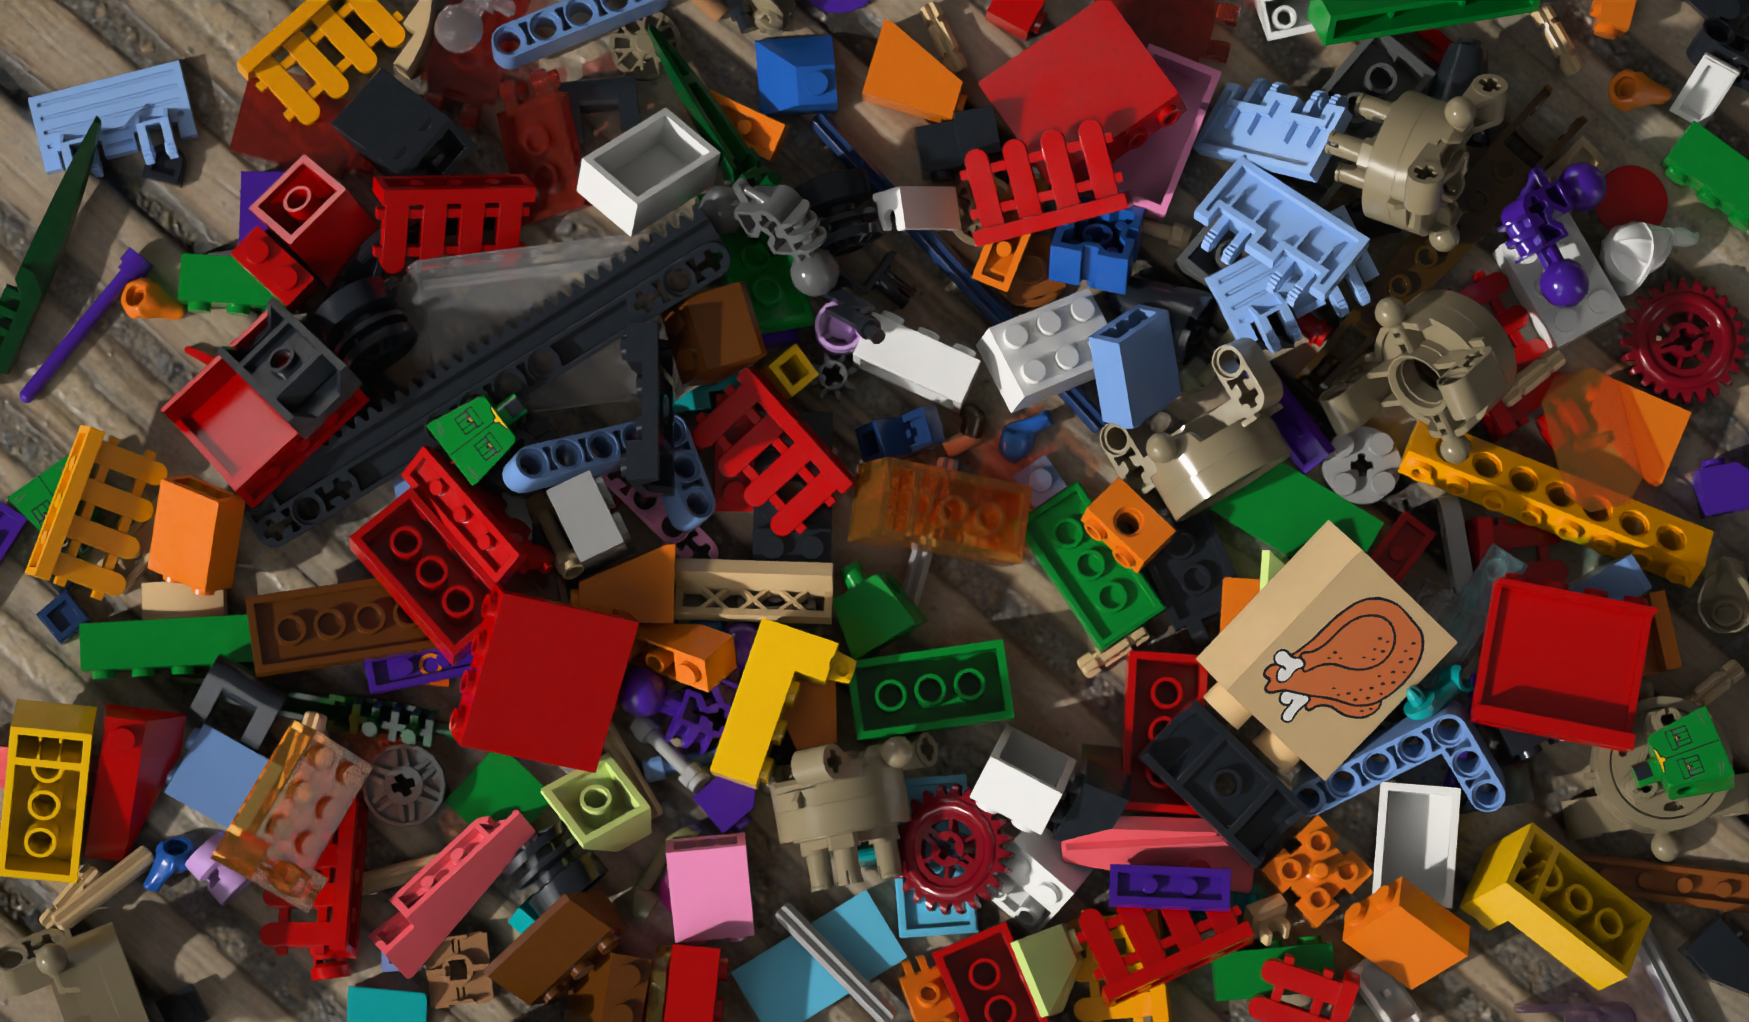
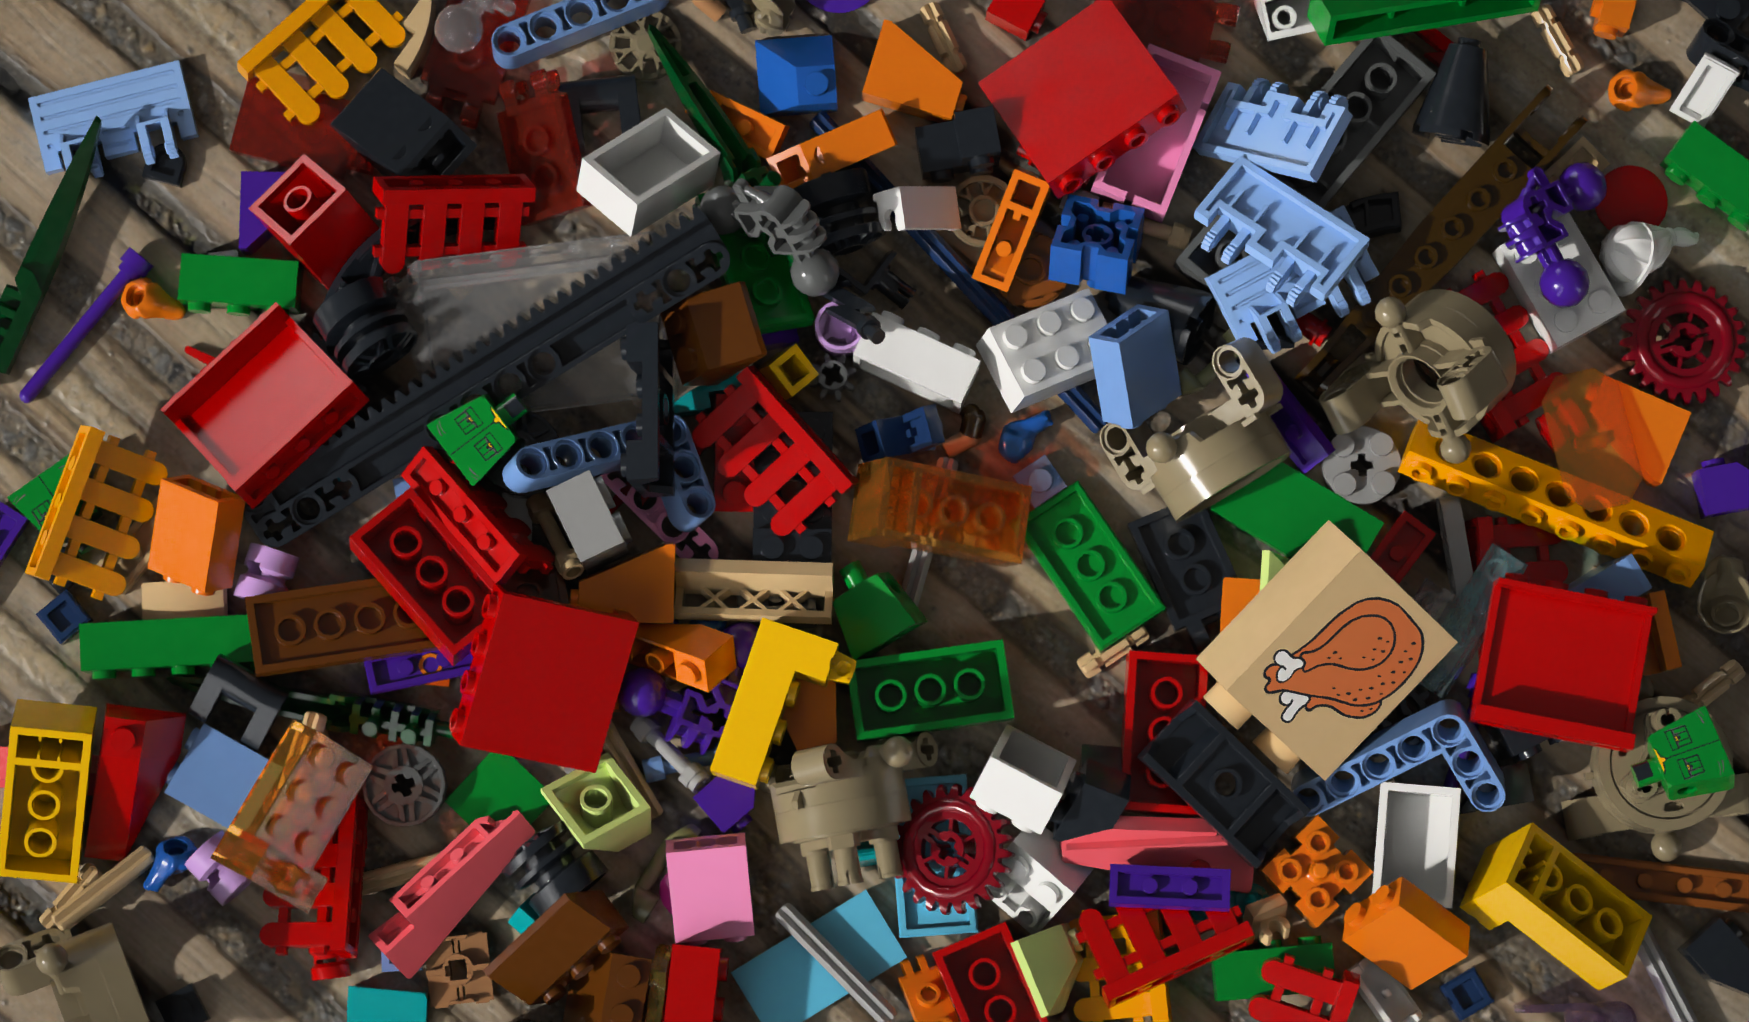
(266, 571): none -> lavender wheel
(275, 269): red brick -> none
(305, 387): black piece -> none
(834, 149): none -> orange slope
(1062, 178): red fence -> none
(1123, 504): orange brick -> none
(1418, 157): dark tan piece -> none
(1427, 703): teal piece -> none
(1466, 993): none -> dark blue tile
(1534, 375): tan axle -> none

